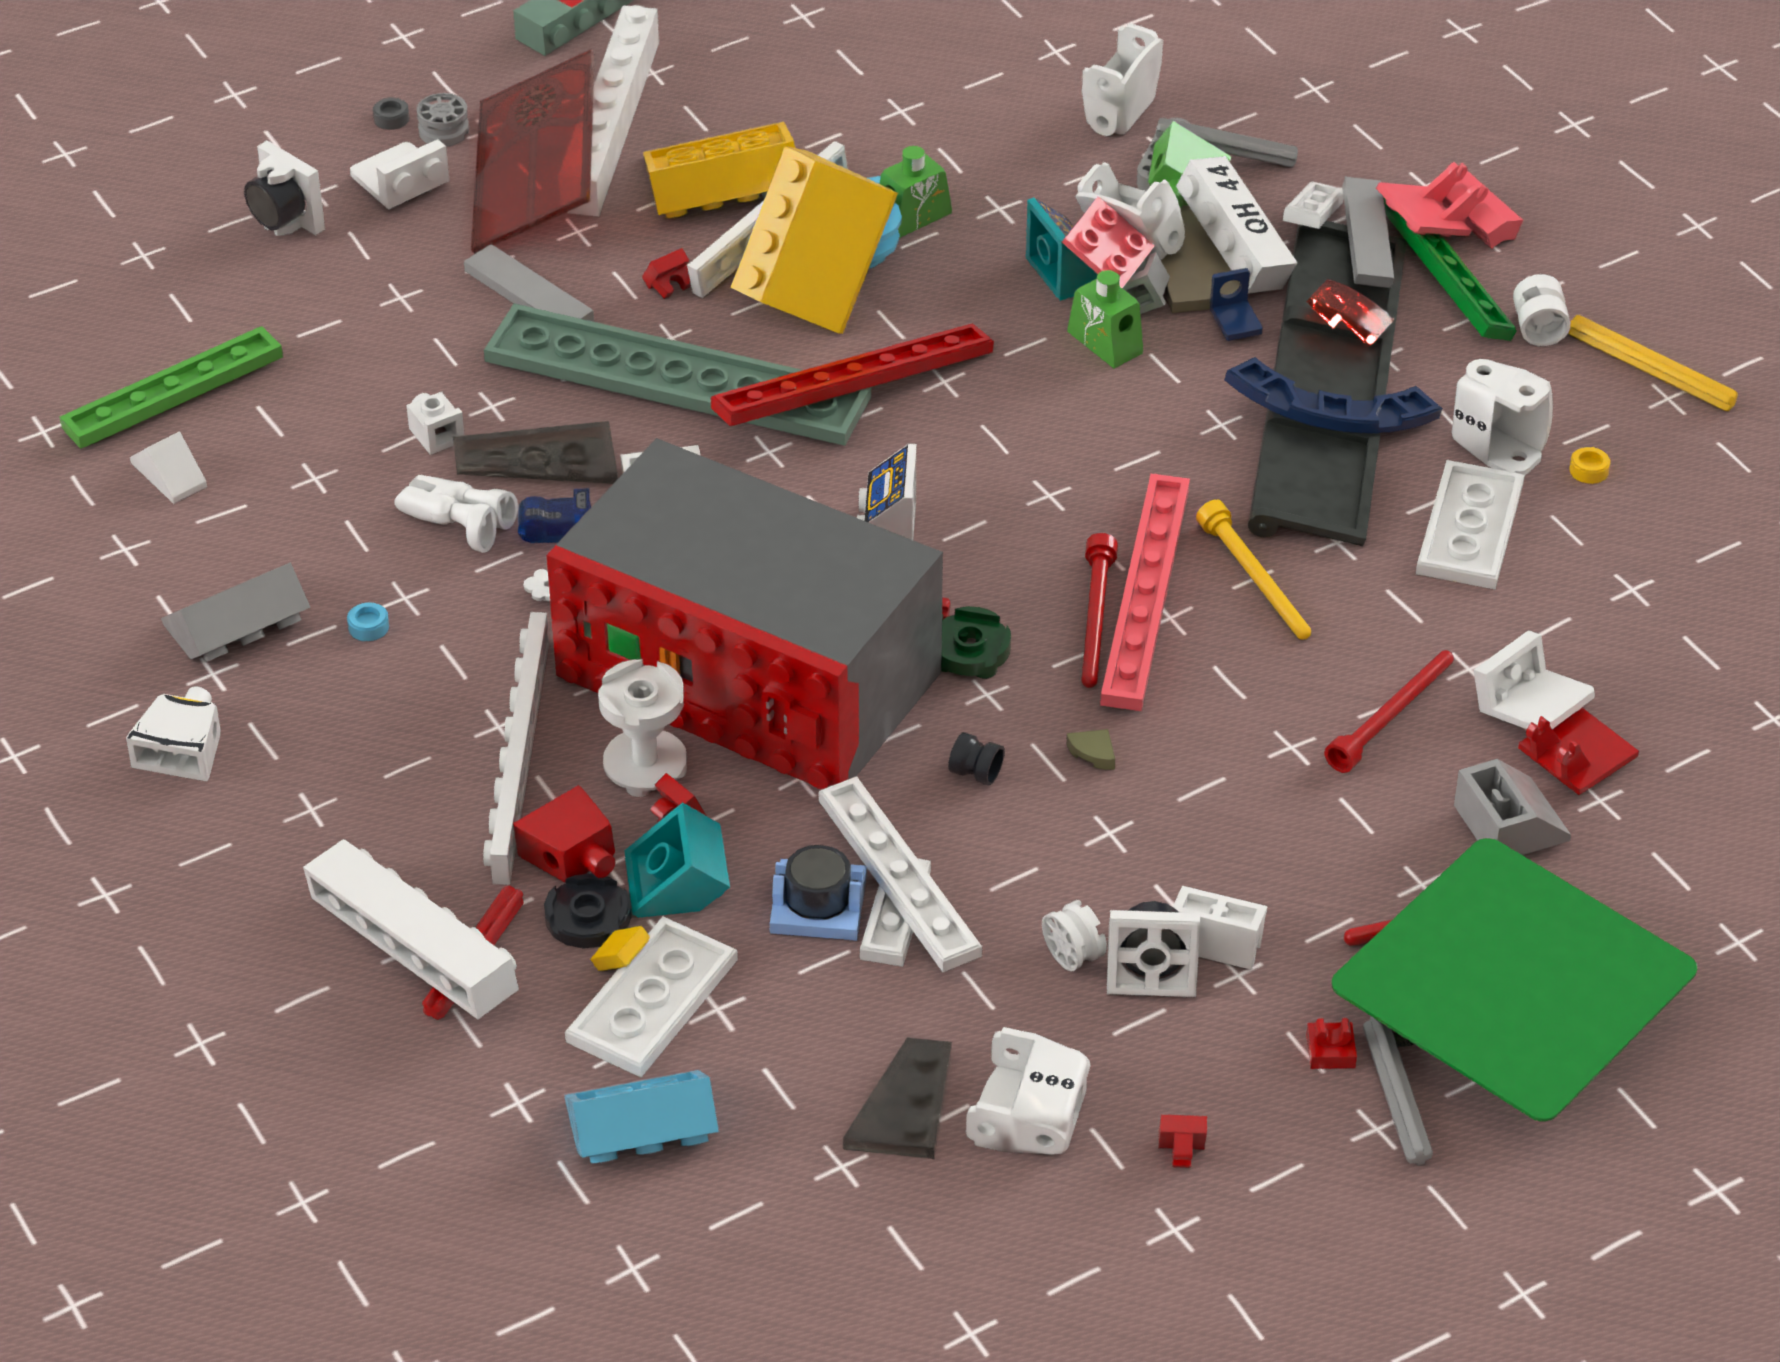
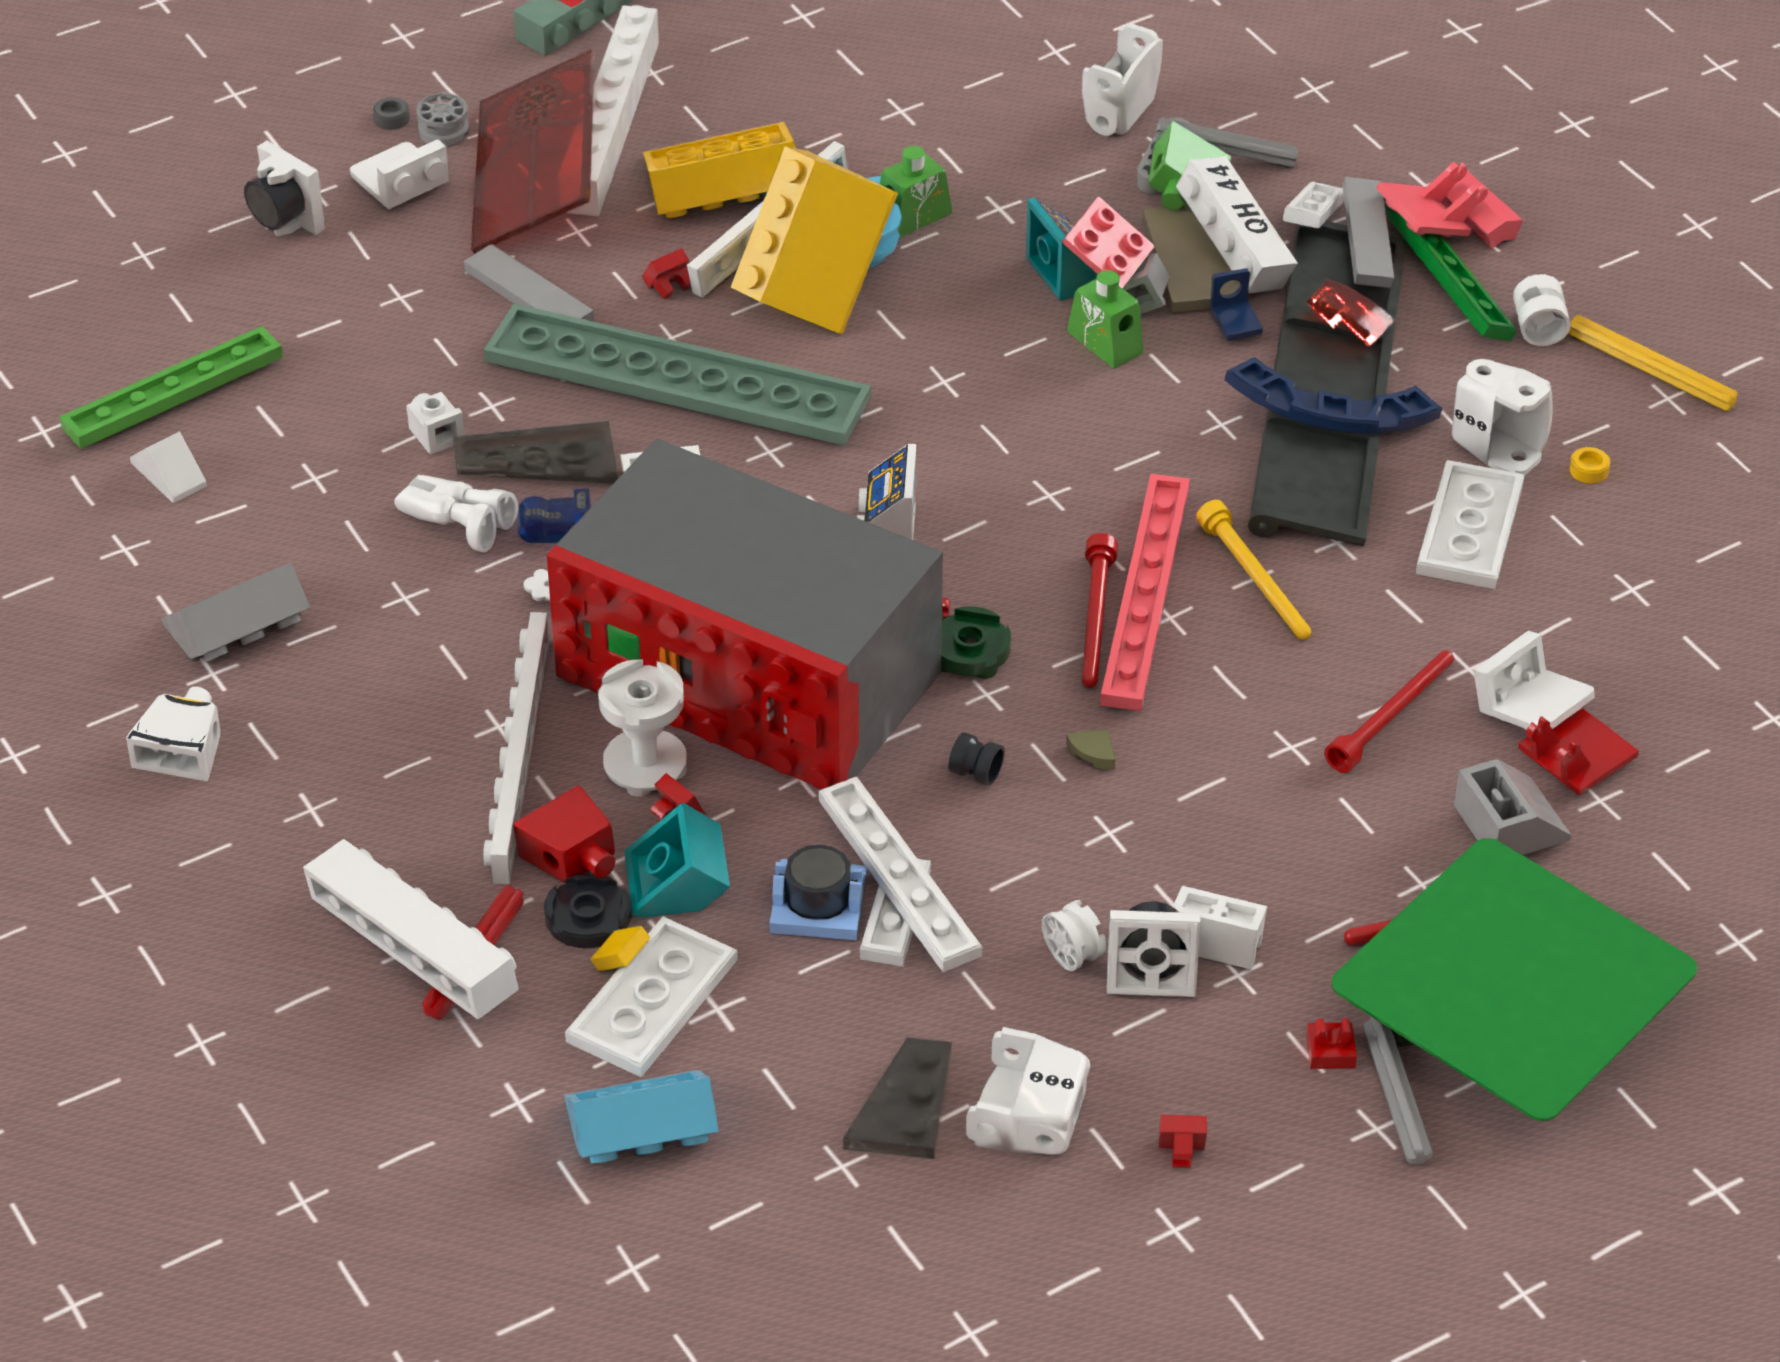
(368, 621): medium azure tile -> none
(851, 374): red tile -> none
(1150, 212): white piece -> none

